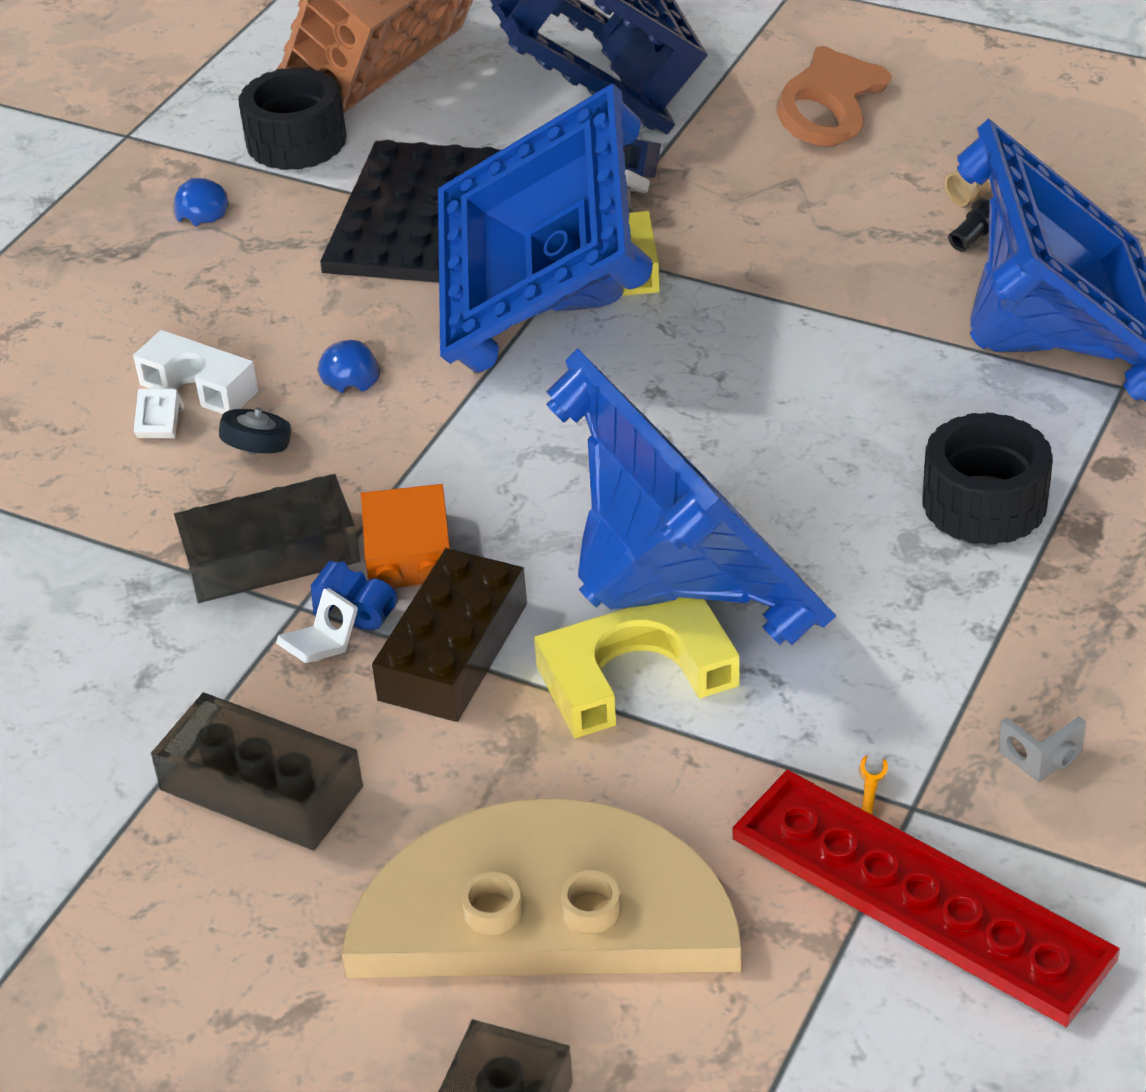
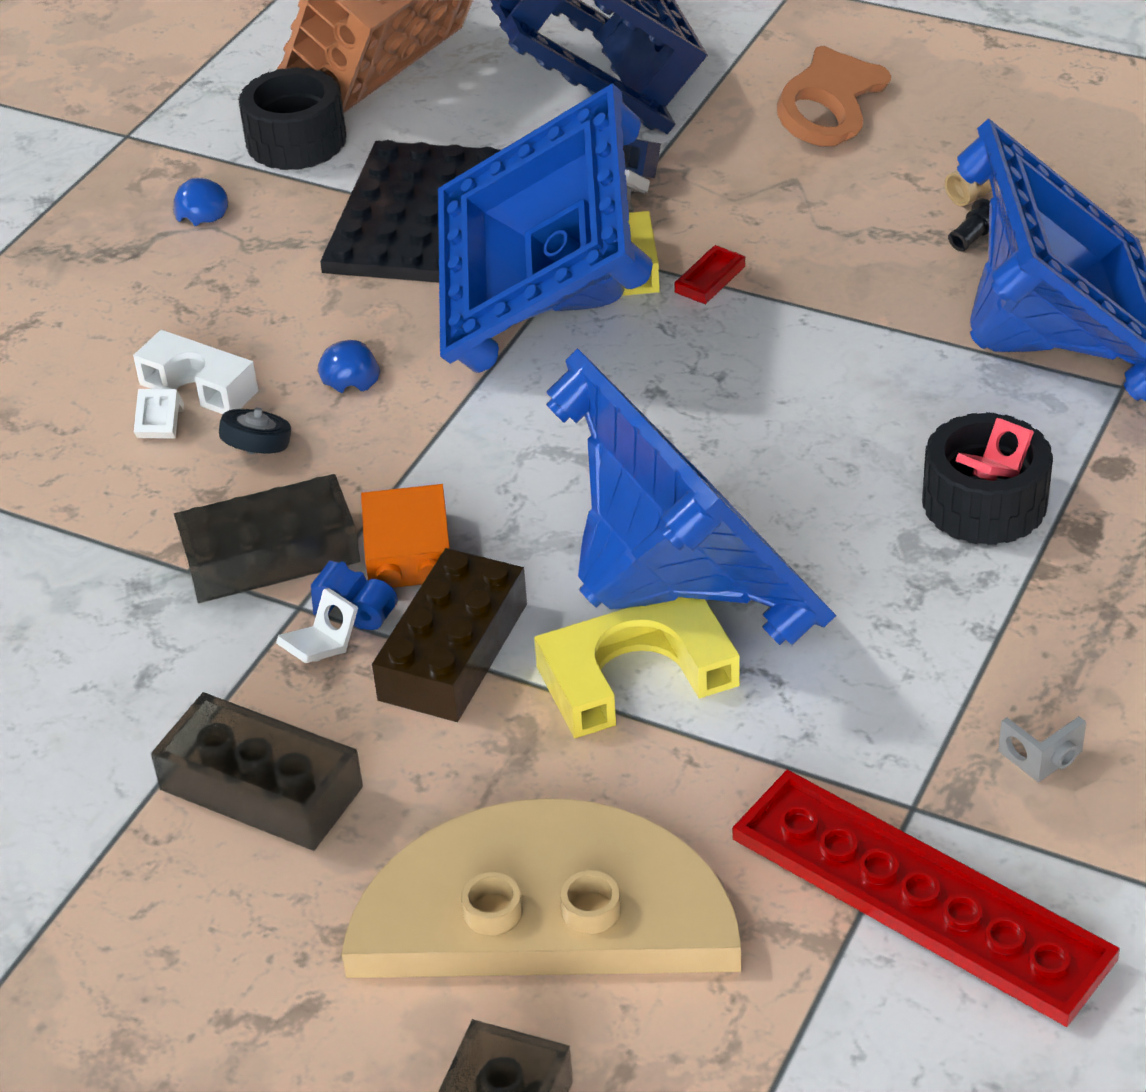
(709, 274): none -> red tile
(871, 784): light orange hand -> none
(993, 461): none -> coral bracket

